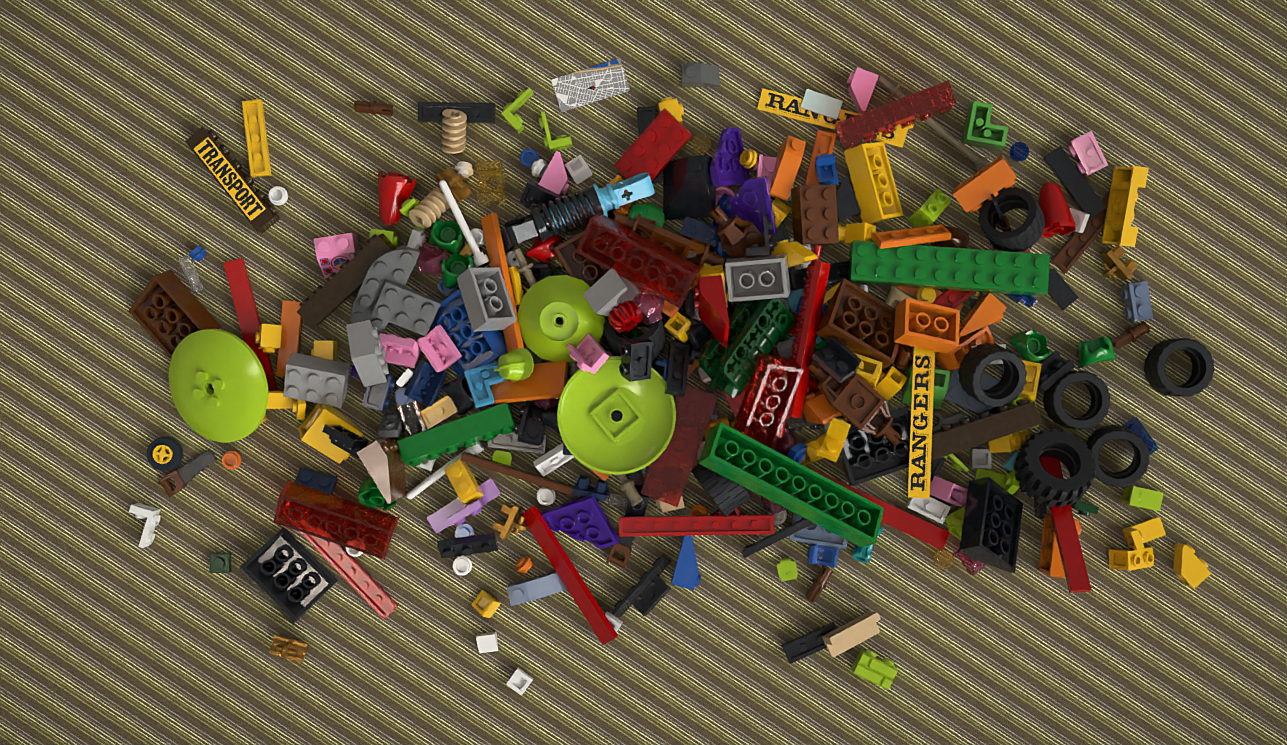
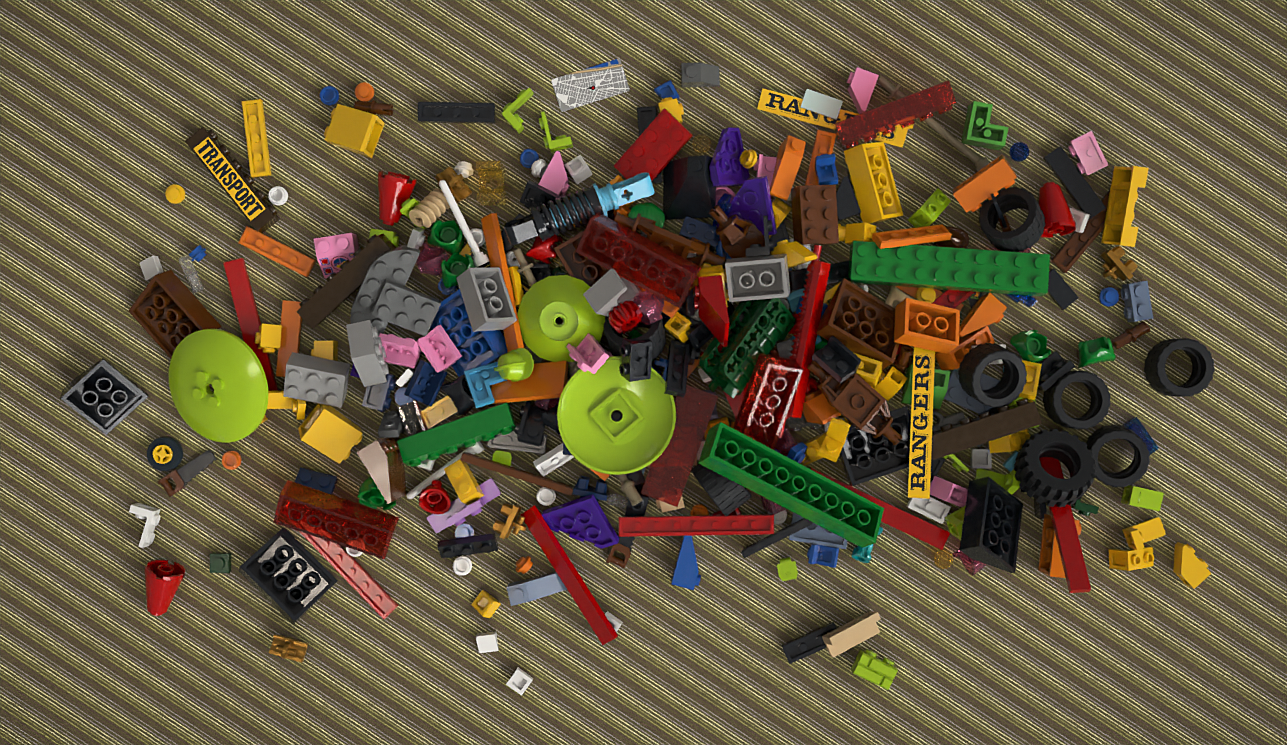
(103, 395): none -> black slope
(151, 267): none -> white slope
(162, 584): none -> red cone
(175, 194): none -> yellow plate
(277, 251): none -> orange tile
(329, 95): none -> blue plate
(345, 439): black bracket -> none
(354, 130): none -> yellow slope
(364, 92): none -> orange plate
(436, 496): none -> red helmet
(454, 131): tan piece -> none
(646, 592): black bracket -> none
(666, 90): none -> blue tile
(819, 583): reddish brown axle -> none
(1109, 296): none -> blue plate

